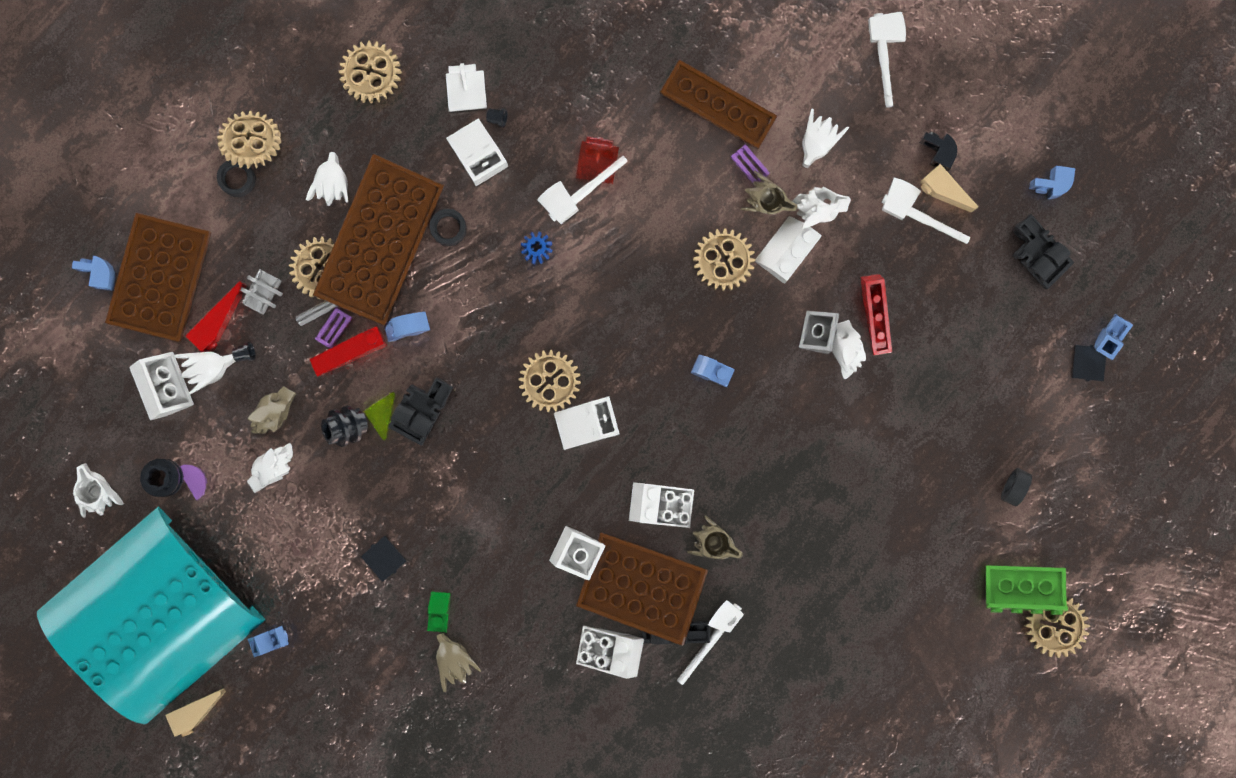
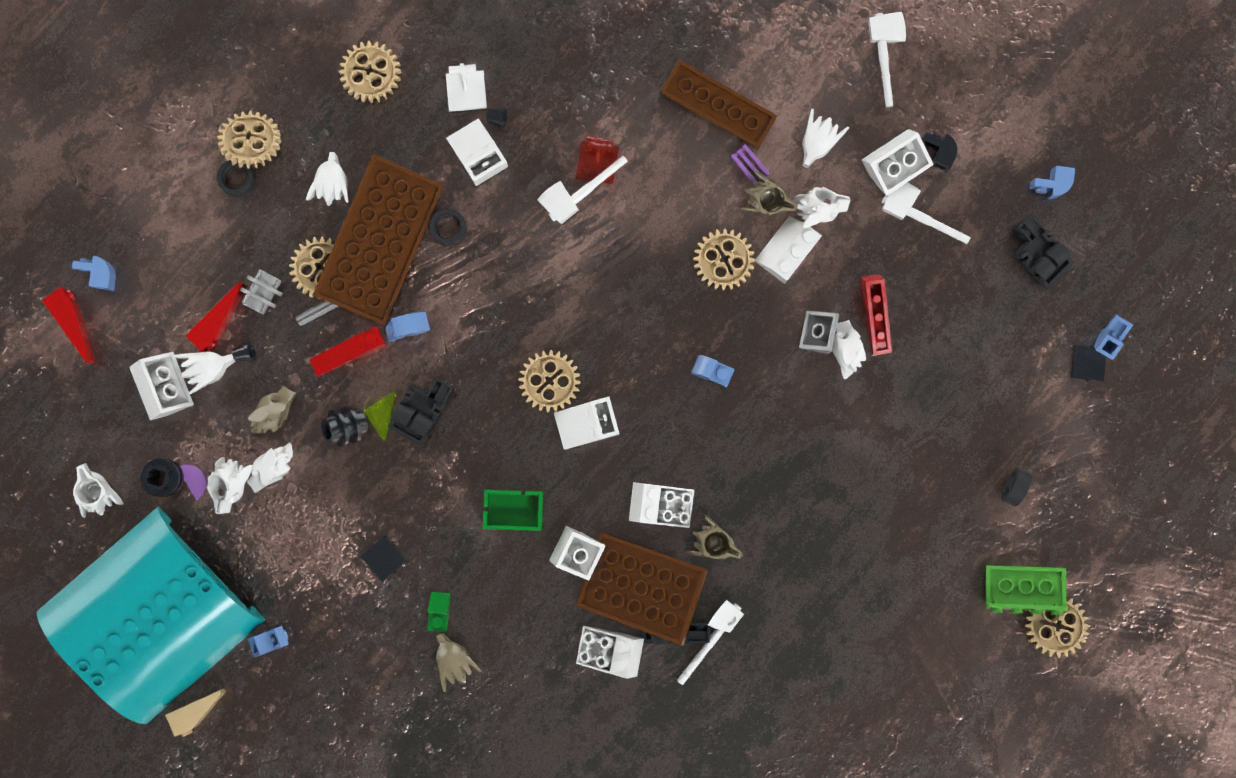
(68, 315): none -> red slope
(158, 277): reddish brown plate -> none
(229, 478): none -> white piece
(325, 342): medium lavender tile -> none
(513, 510): none -> green piece
(540, 252): blue gear -> none
(898, 161): none -> white slope
(945, 188): tan slope -> none

